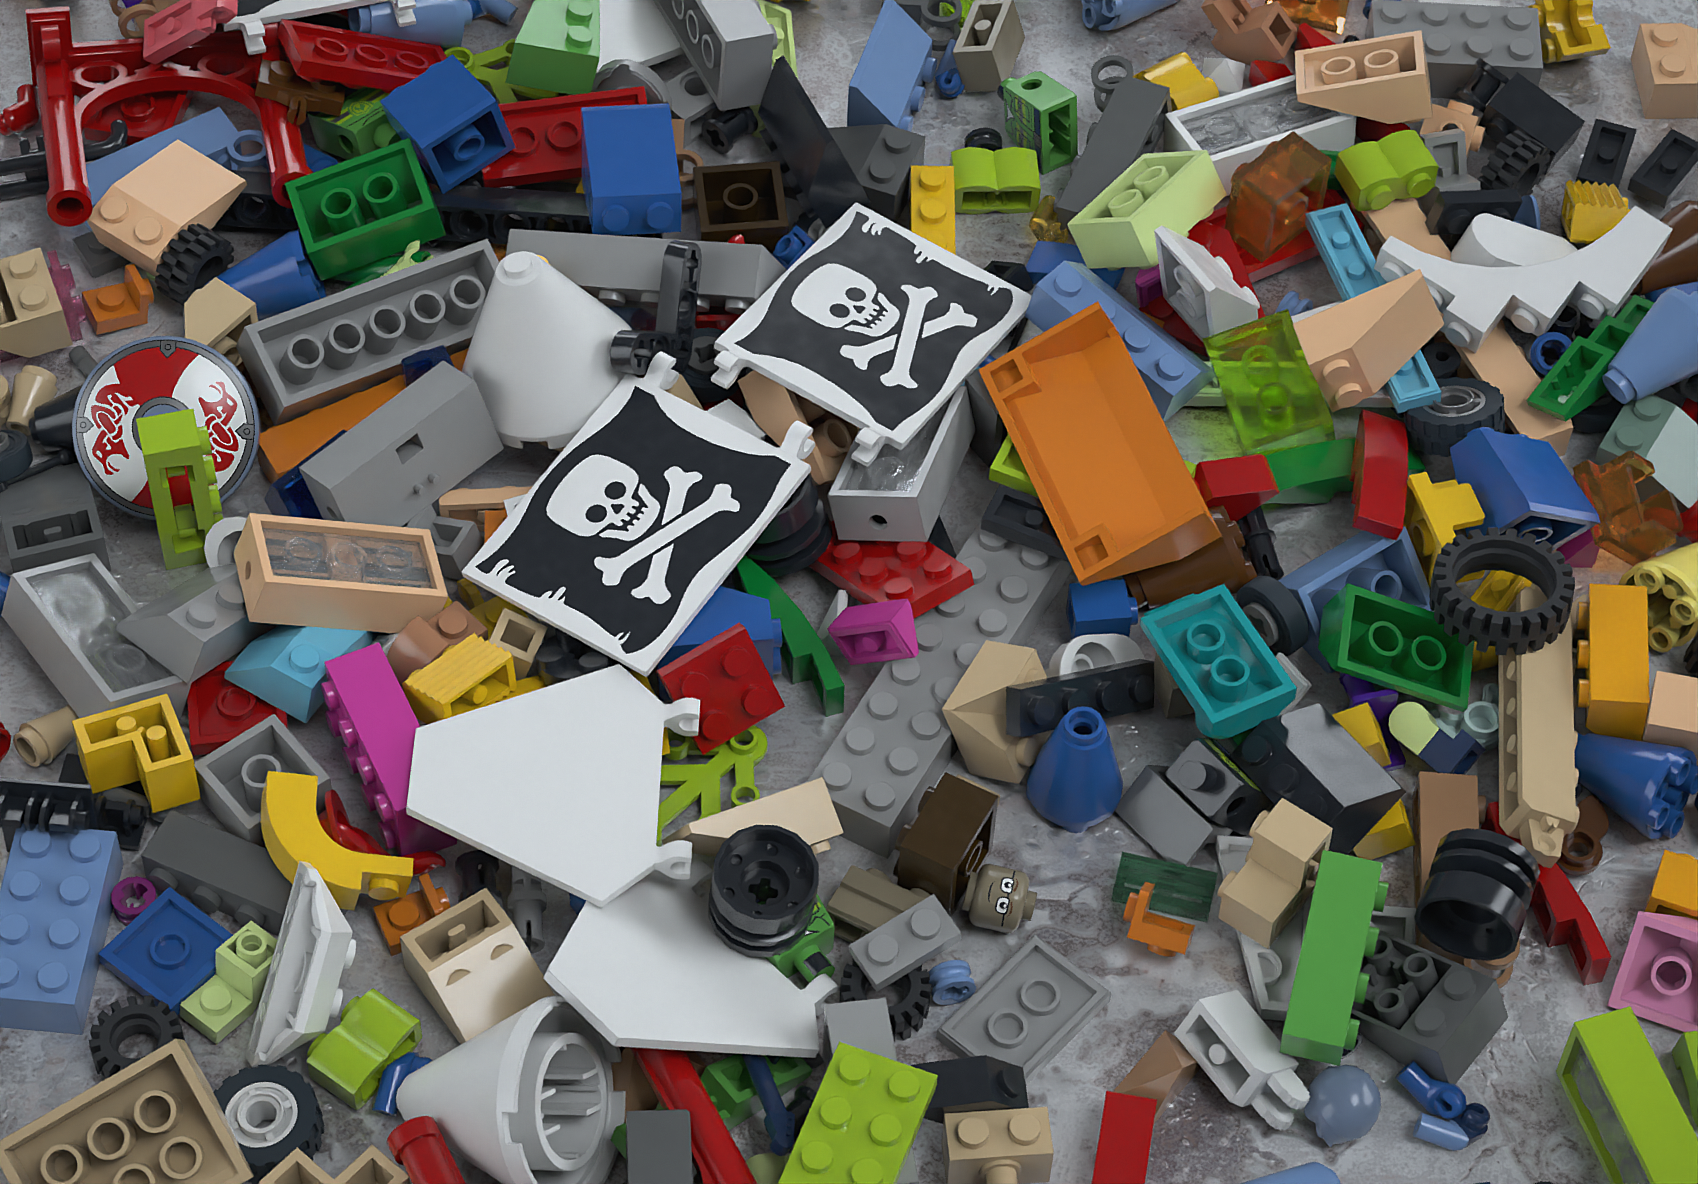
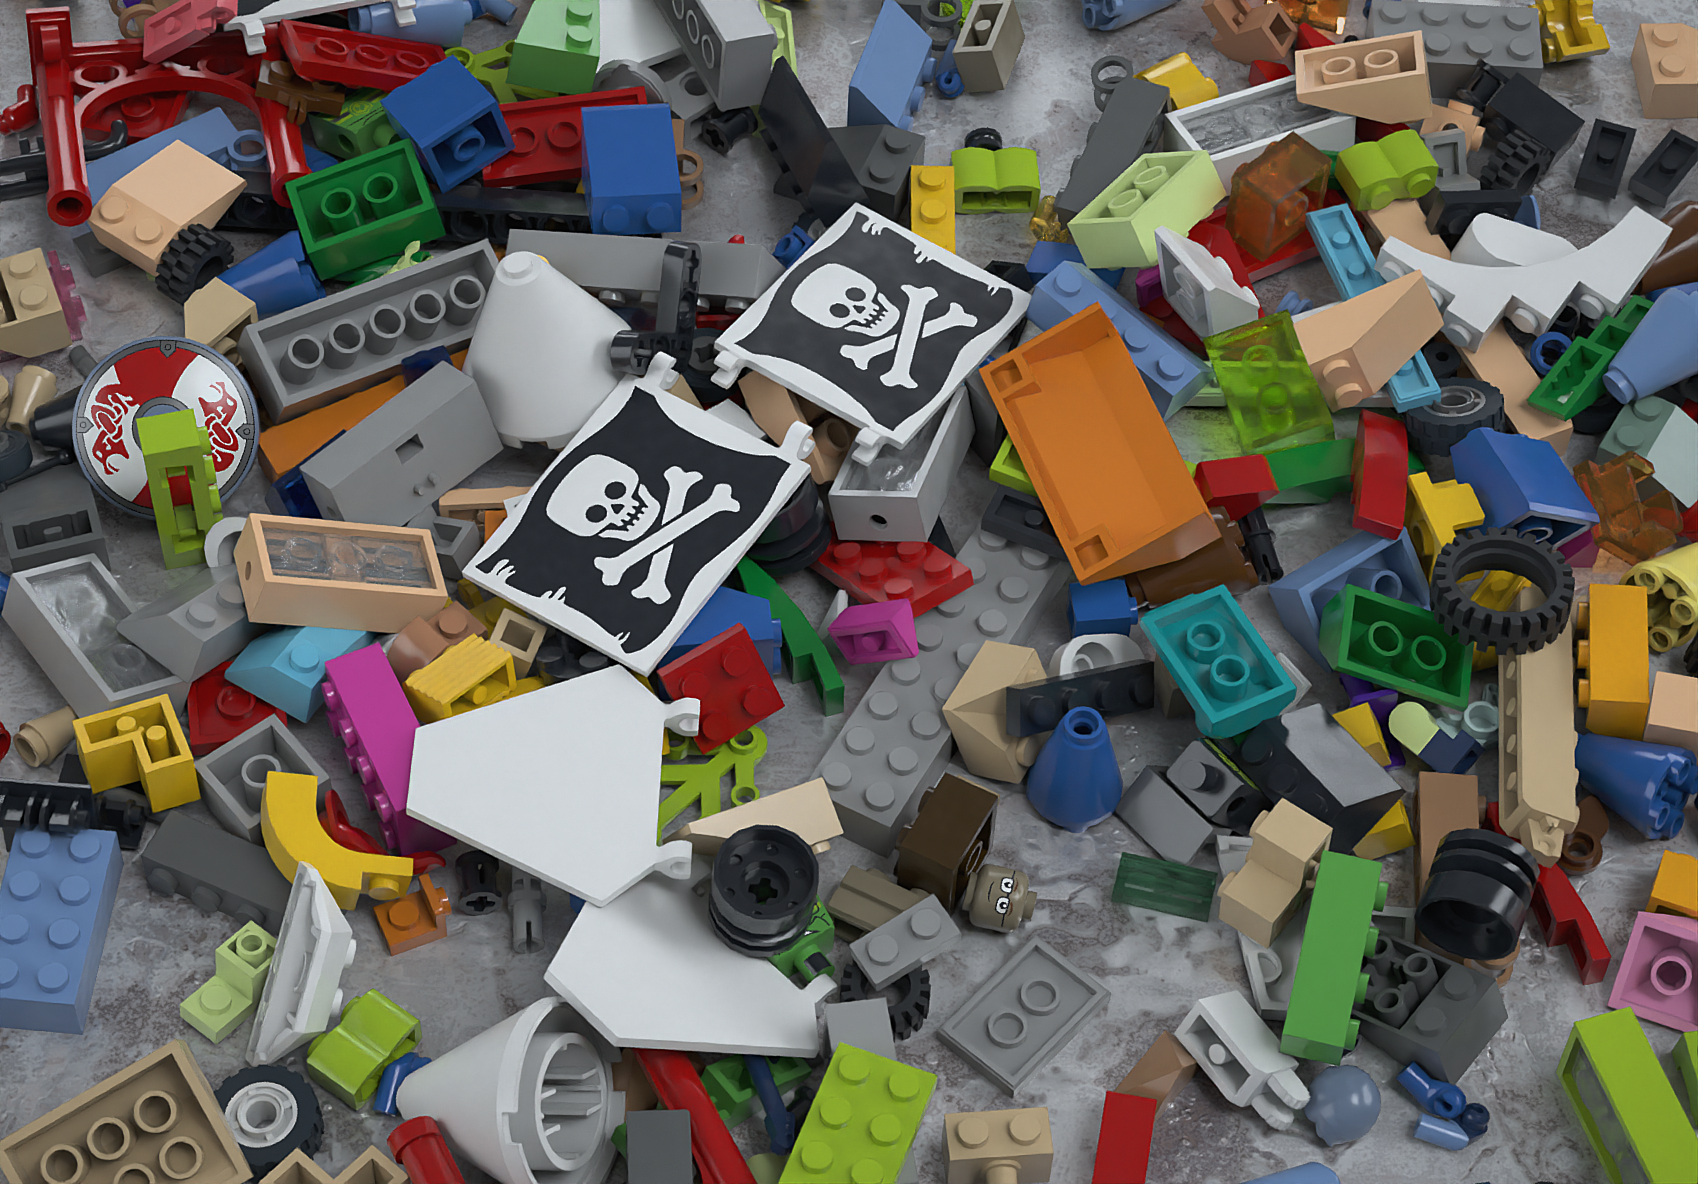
(119, 304): orange bracket -> none
(127, 888): magenta bush -> none
(127, 1022): black tyre -> none
(166, 950): blue plate -> none
(473, 966): tan slope -> none
(740, 201): dark brown brick -> none
(951, 982): medium blue bush -> none
(974, 1086): black slope -> none
(1041, 118): bright green torso -> none
(1161, 933): orange bracket -> none
(1225, 73): white slope -> none
(1274, 614): black wheel -> none
(1591, 210): yellow brick -> none

